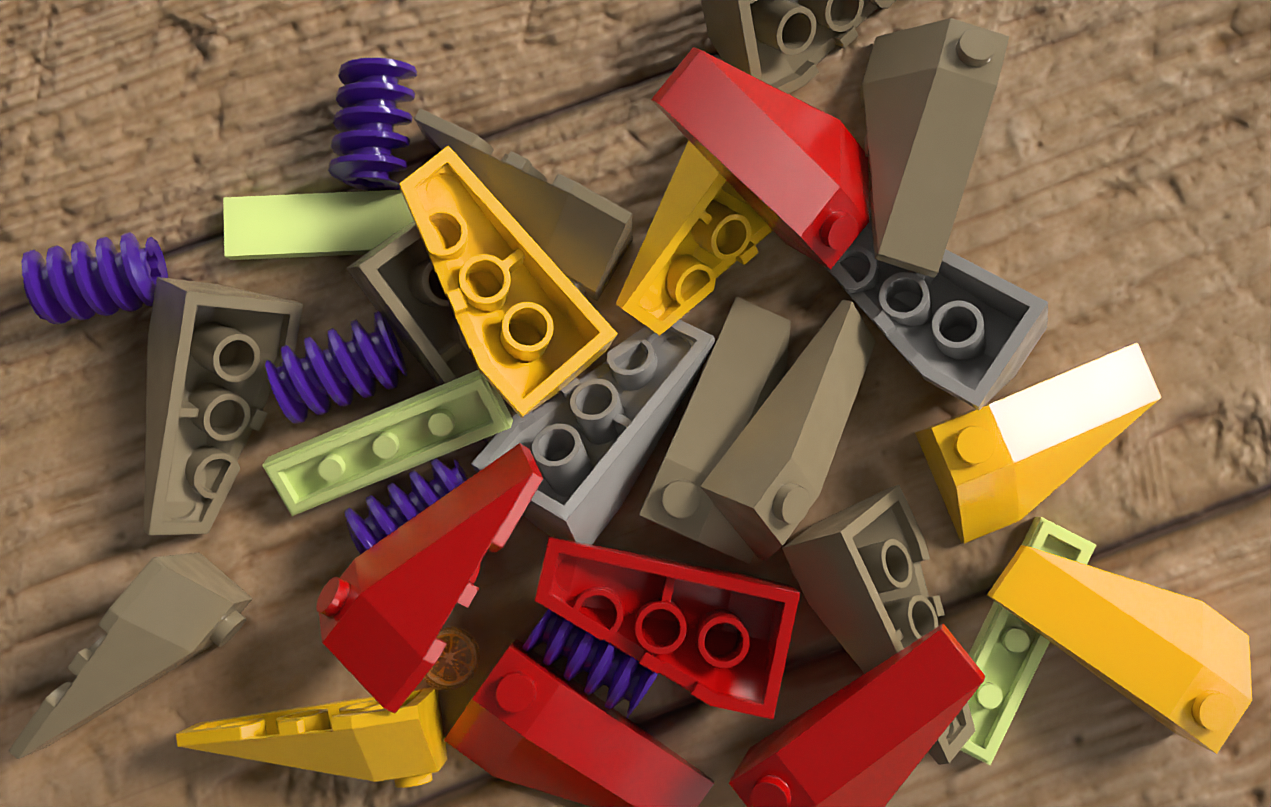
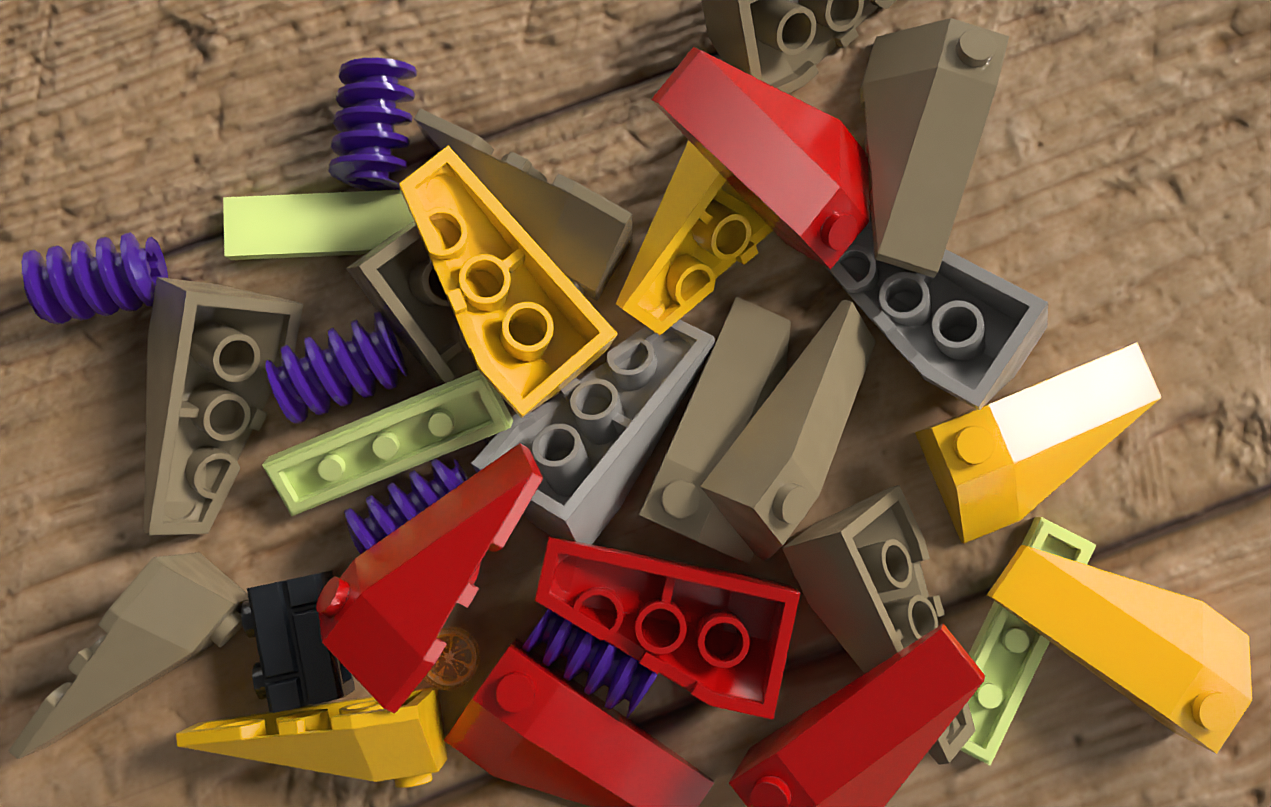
(293, 660): none -> black brick

